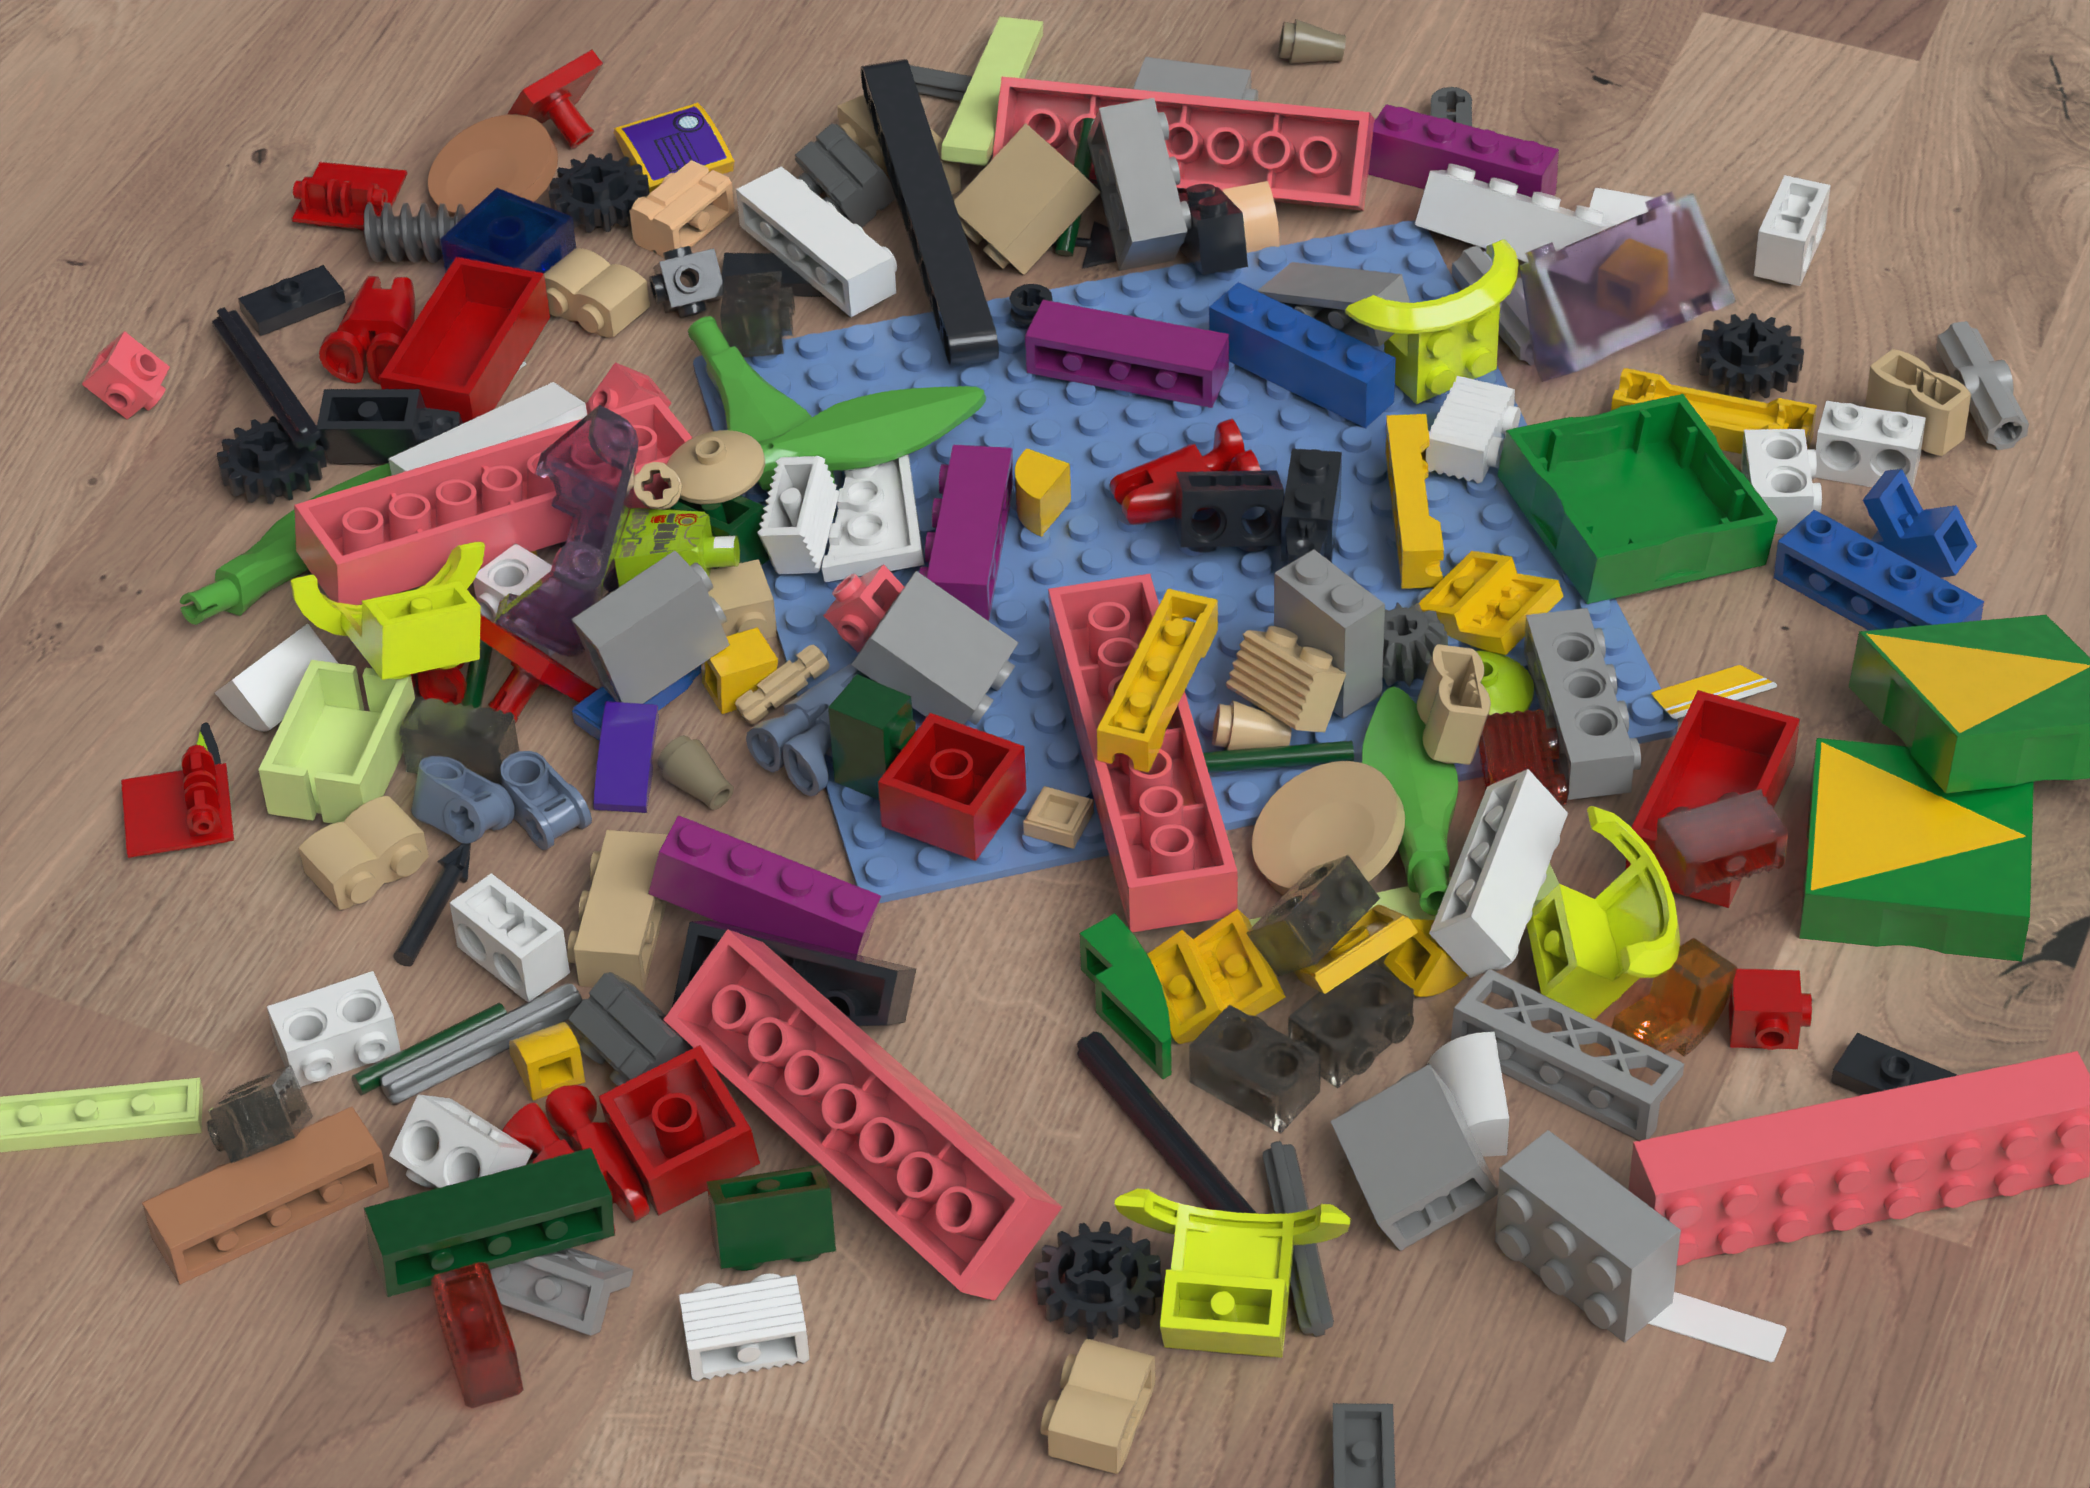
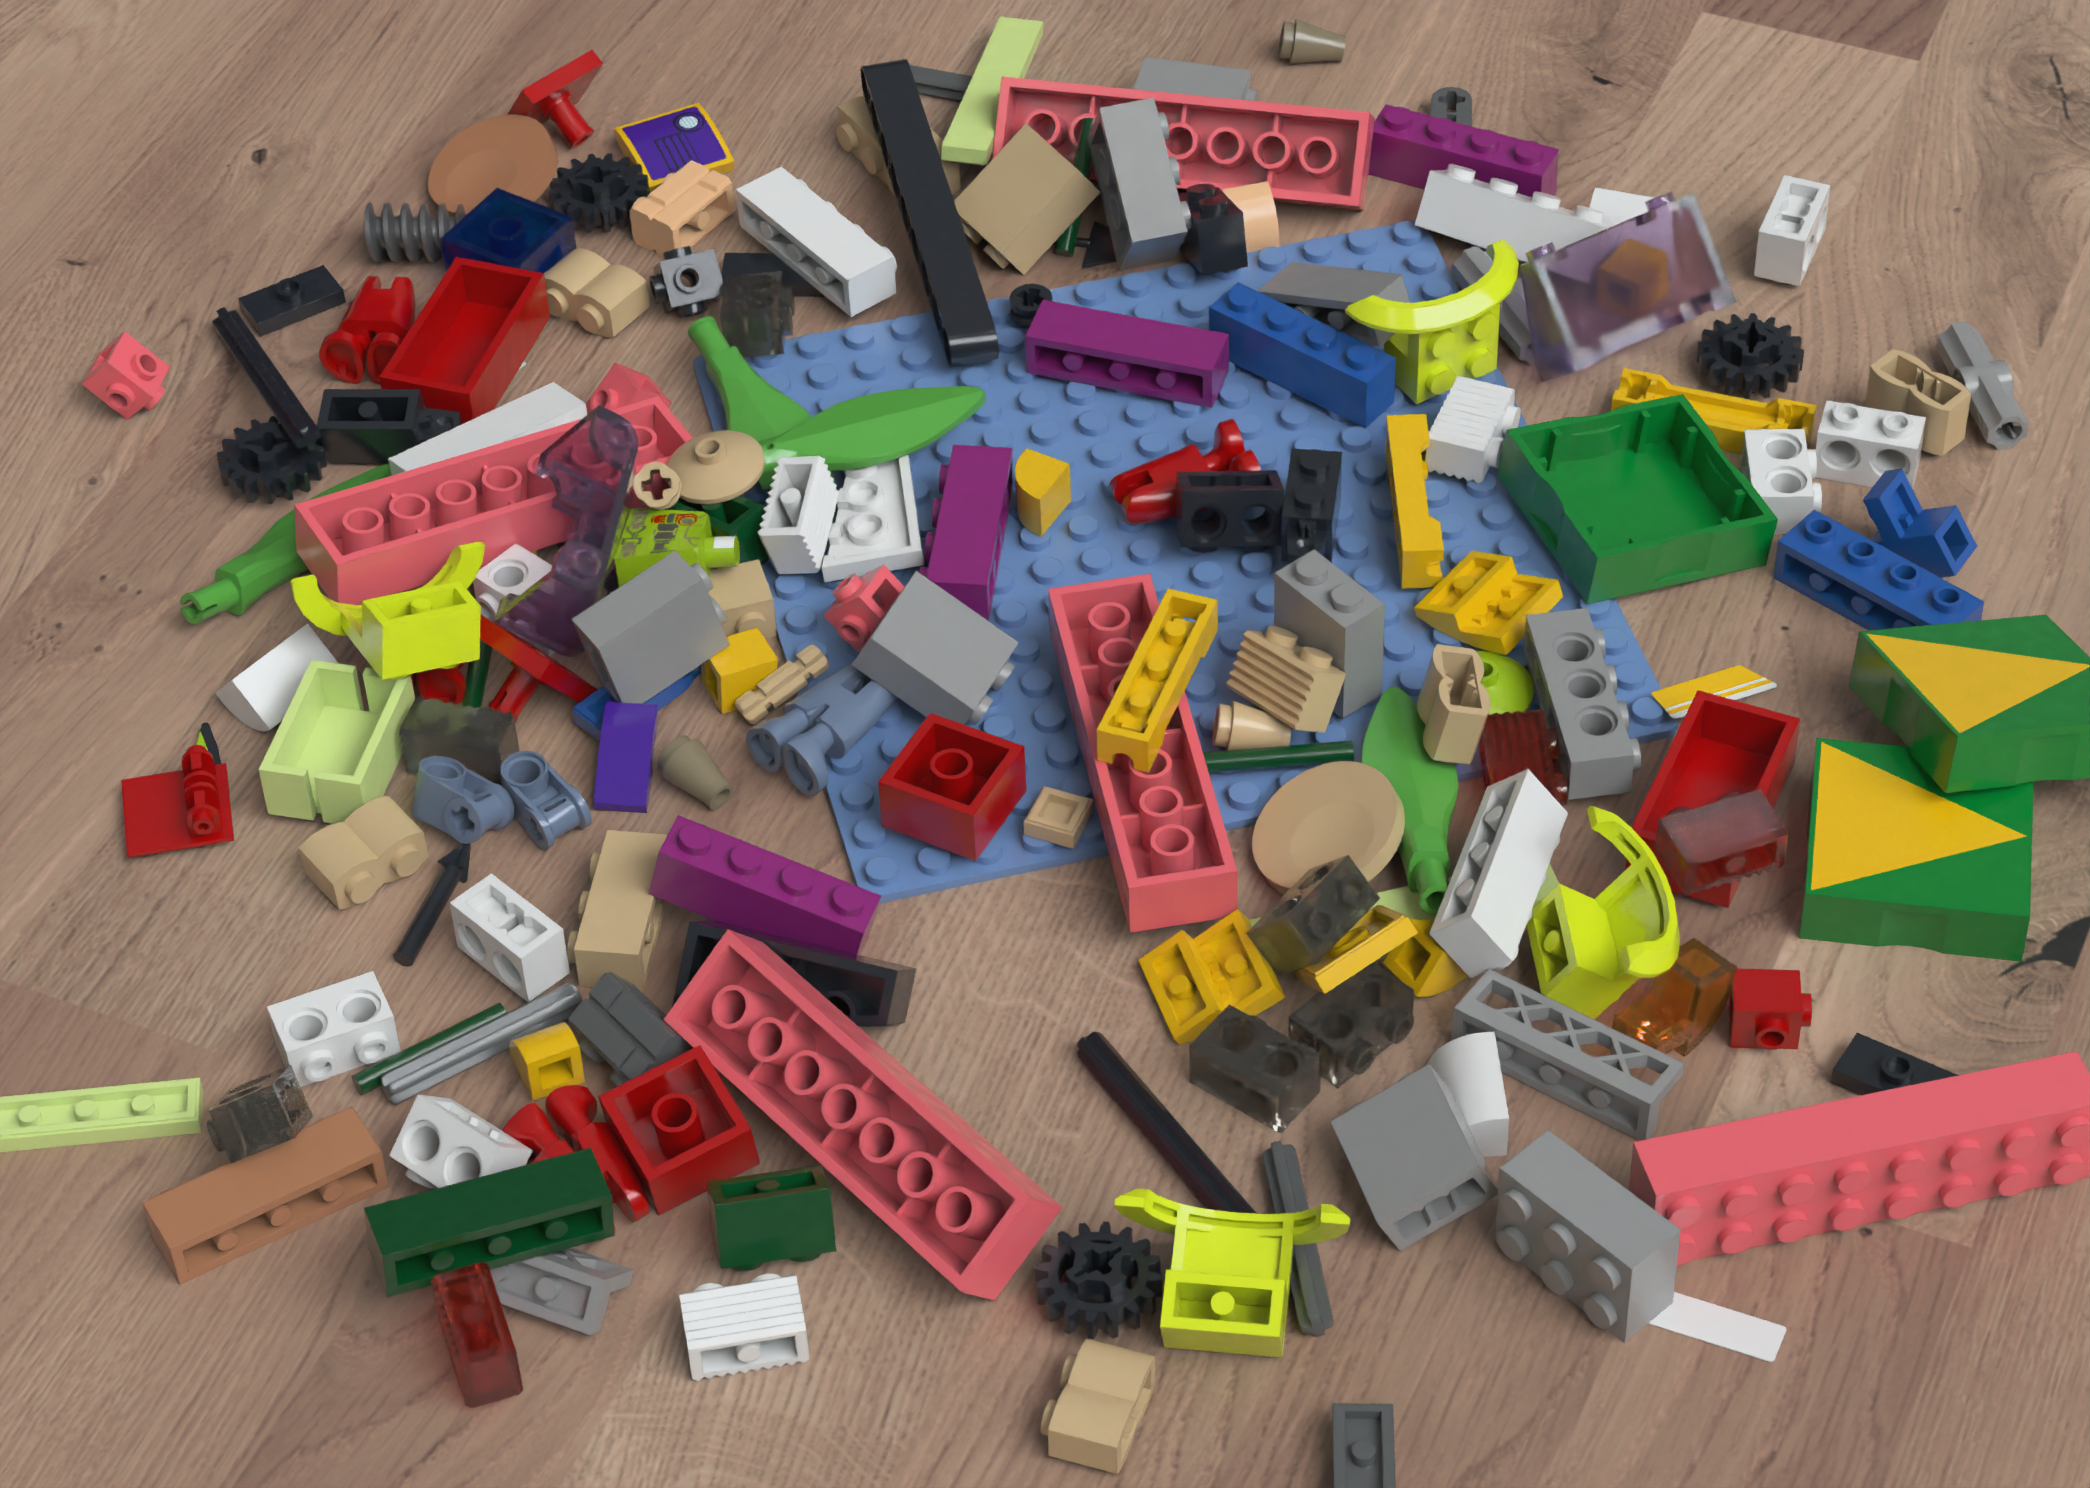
(341, 192): red hinge -> none
(845, 175): dark grey brick -> none
(868, 732): dark green brick -> none
(1128, 991): green slope -> none
(1410, 642): dark grey gear -> none

